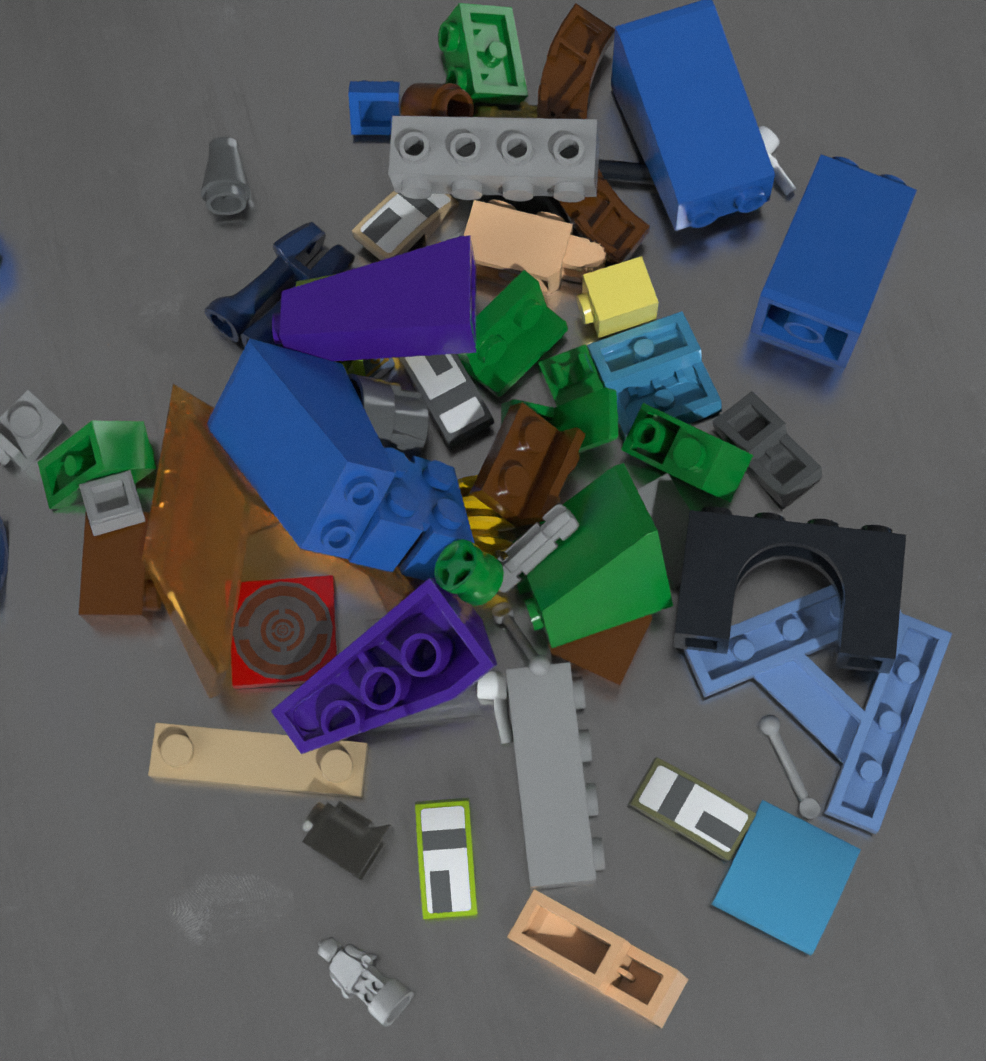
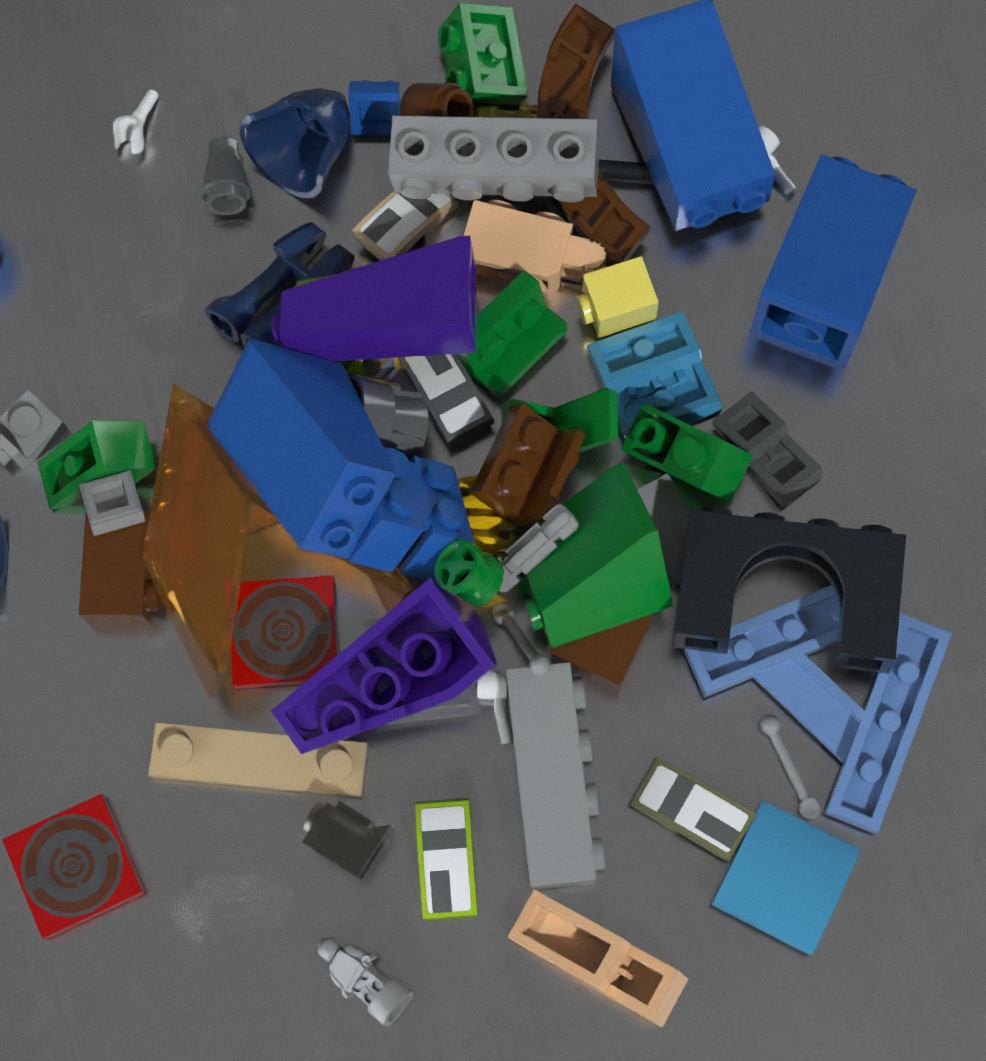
(73, 866): none -> tile
(131, 126): none -> white hand
(298, 139): none -> dark blue helmet
(570, 375): green tile -> none

